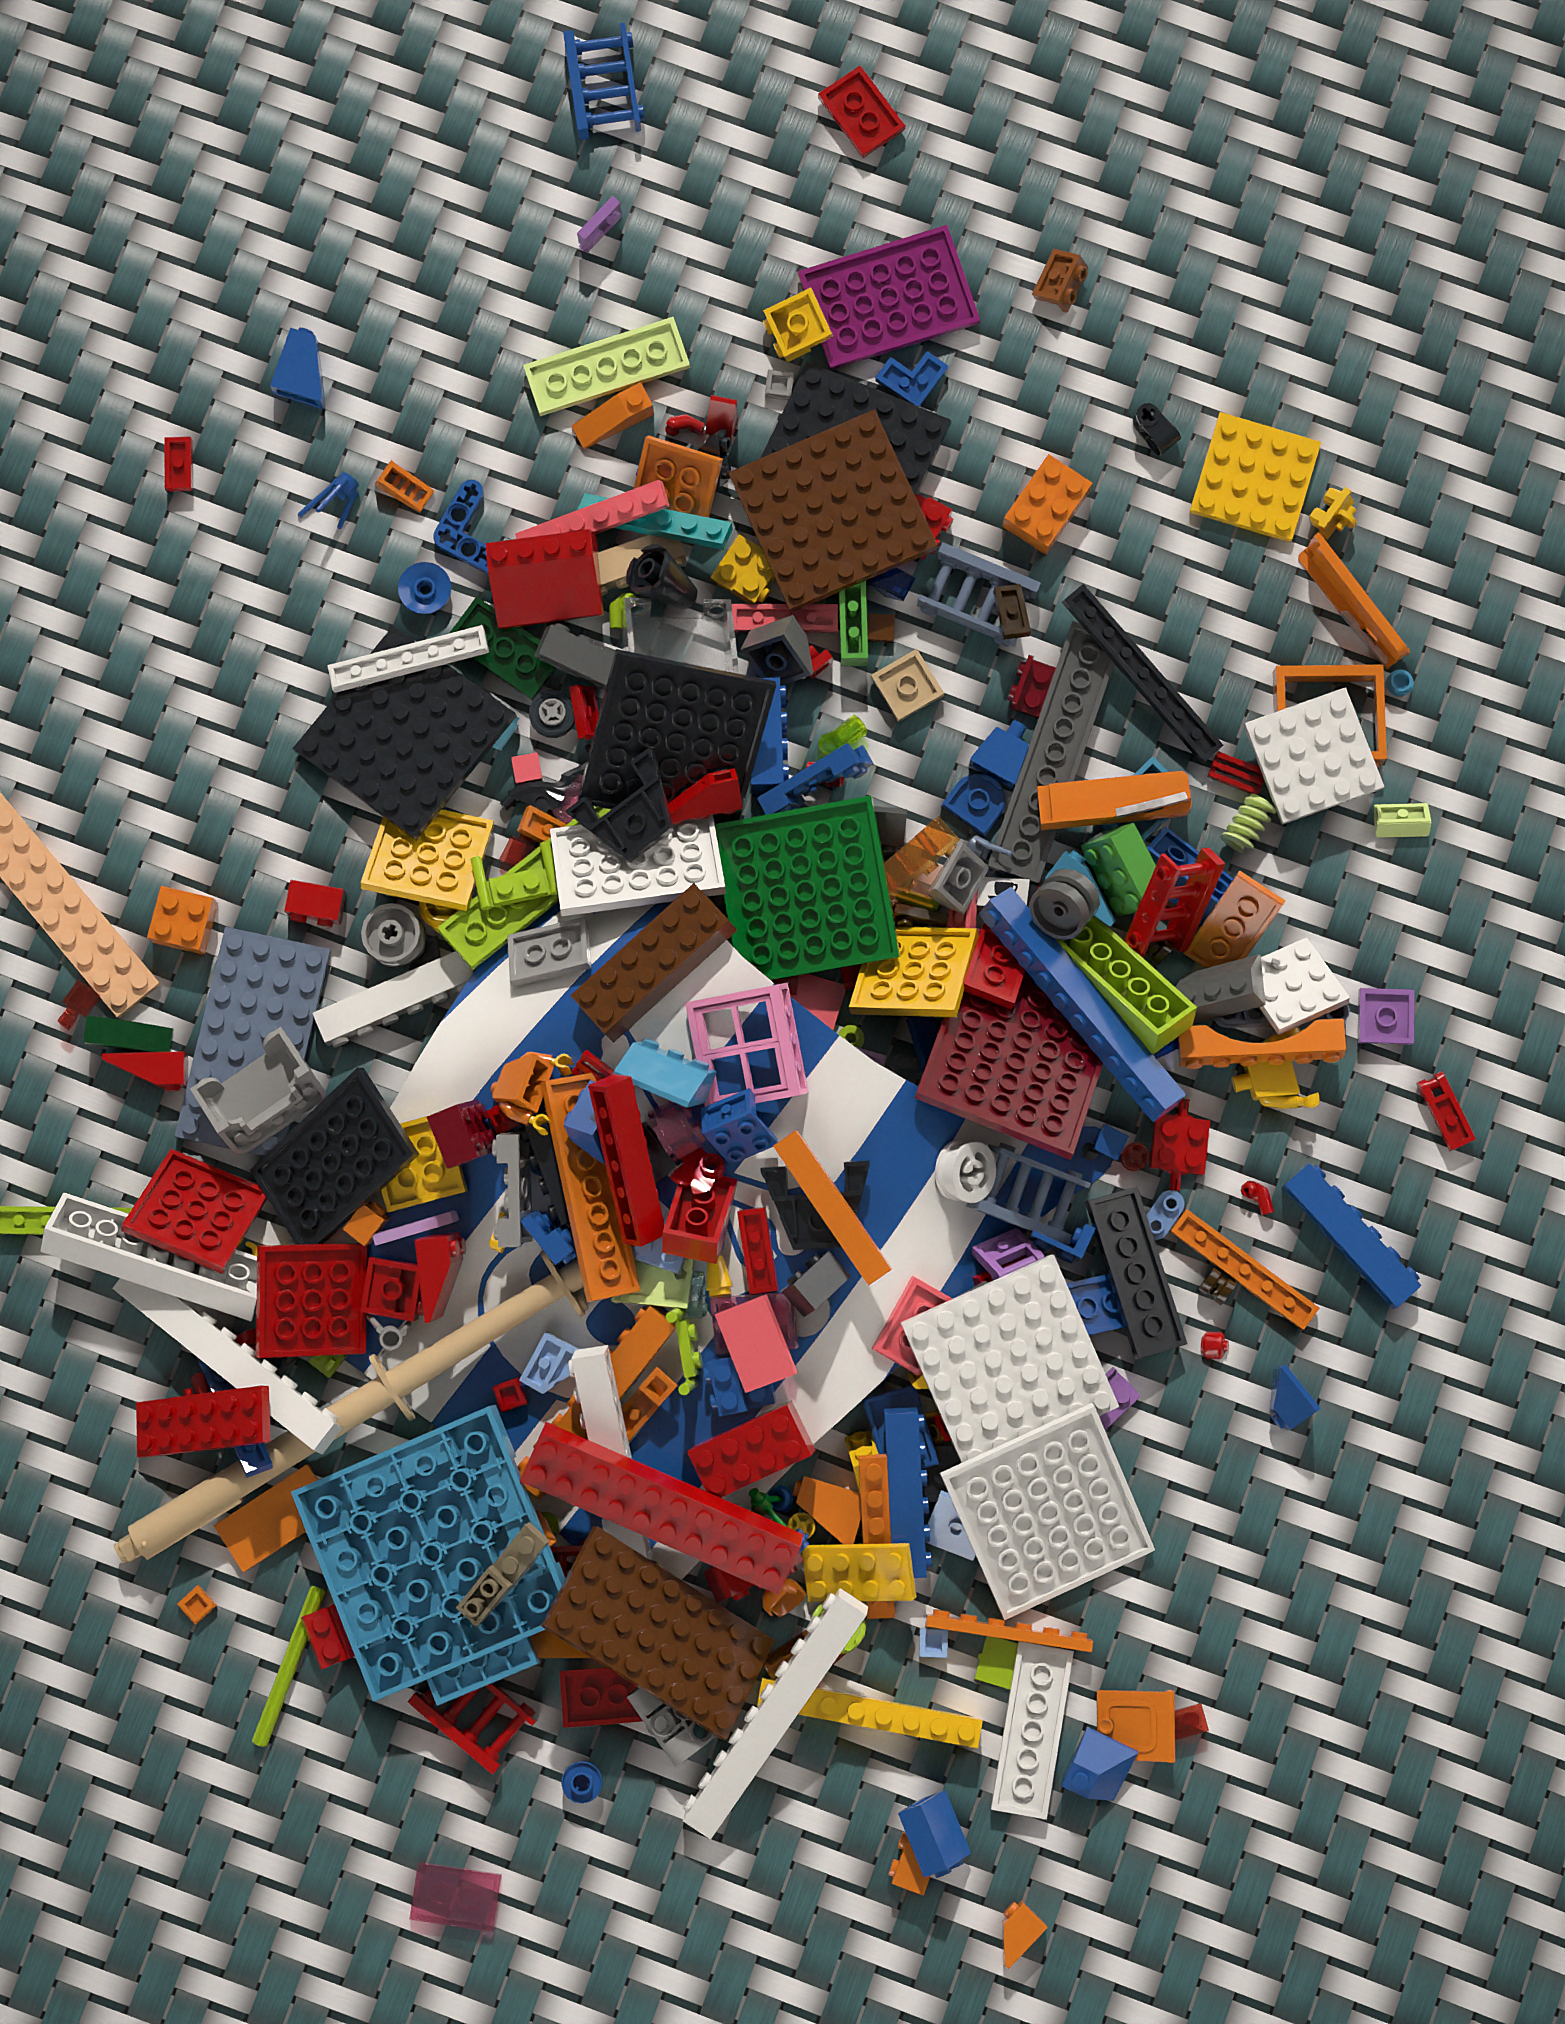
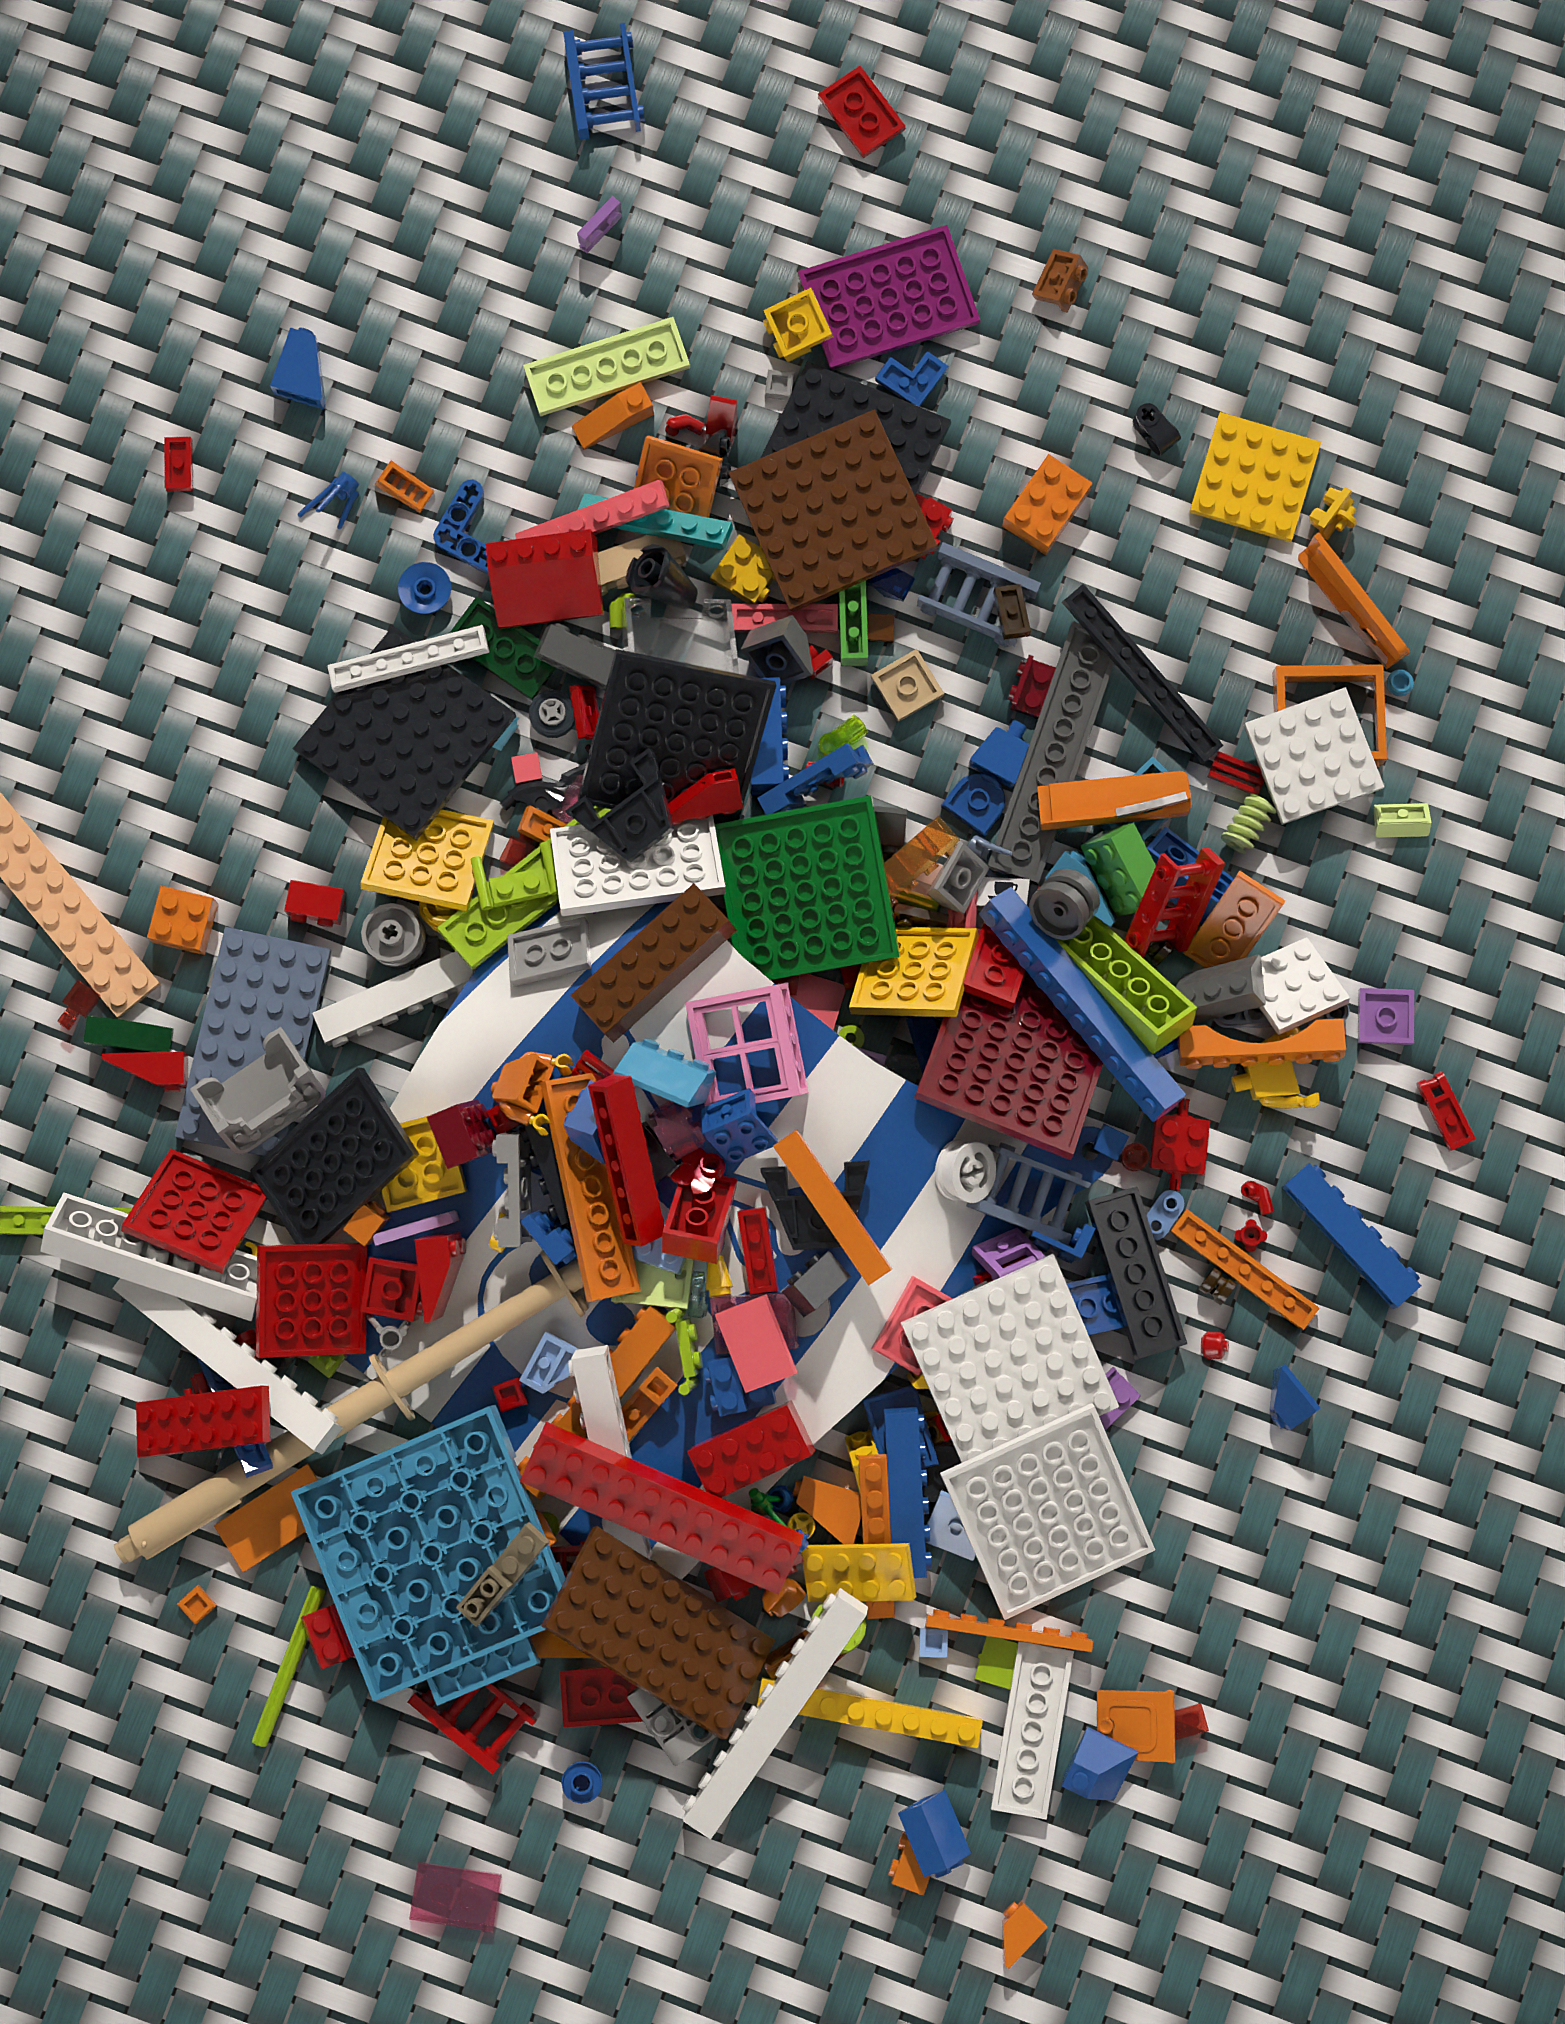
(1258, 1235): none -> red plate

